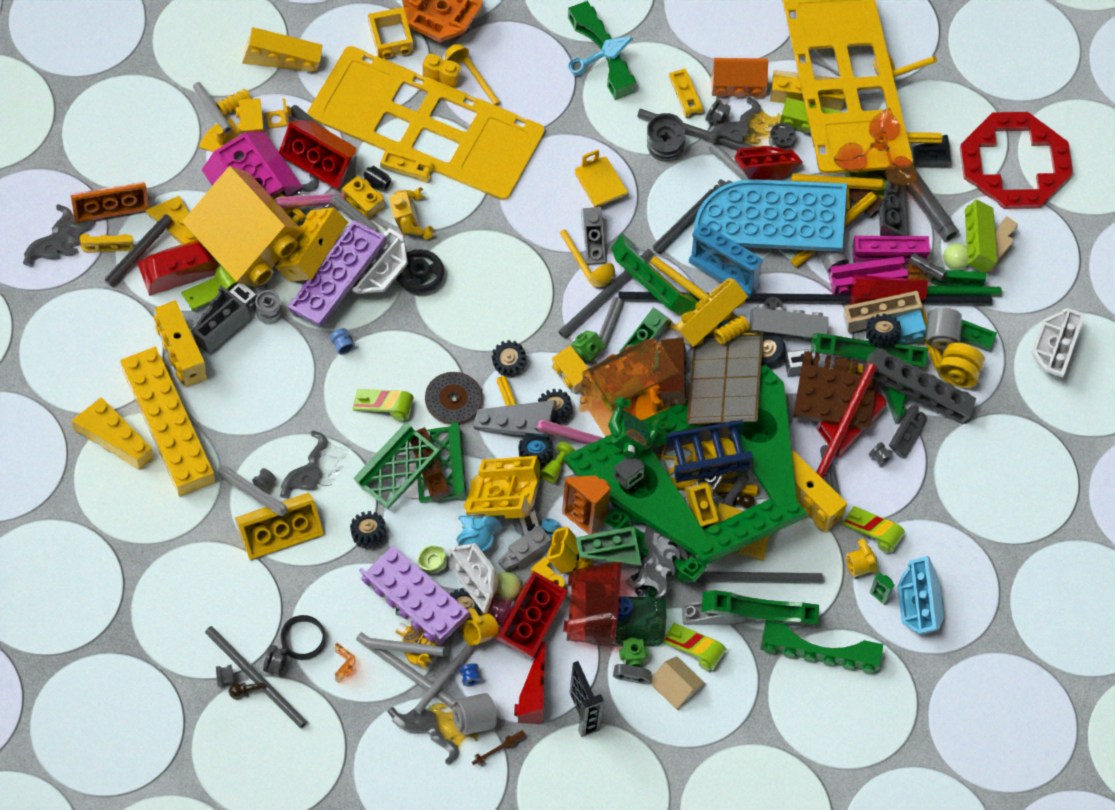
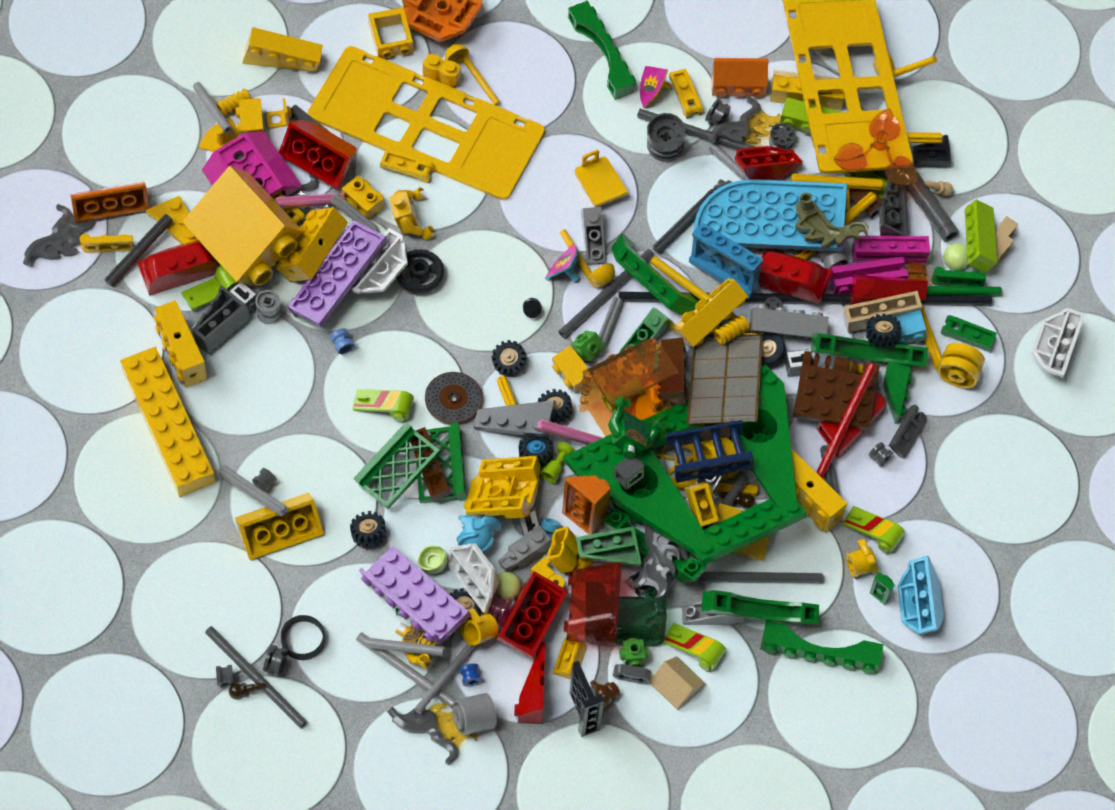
(107, 428): yellow wedge -> none
(321, 465): piece -> none
(347, 668): clear orange bracket -> none
(377, 178): black brick -> none
(509, 742): reddish brown piece -> none
(532, 307): none -> black wheel
(565, 263): none -> shield
(569, 653): none -> yellow slope
(608, 691): none -> reddish brown animal
(610, 49): medium azure piece -> none
(624, 604): blue wheel -> none
(651, 83): none -> dark pink shield
(794, 276): none -> red windscreen
(820, 229): none -> olive animal
(926, 392): dark grey brick -> none
(927, 267): dark grey pin -> none
(940, 187): none -> tan bar
(943, 327): light grey piece -> none
(1040, 135): red plate -> none

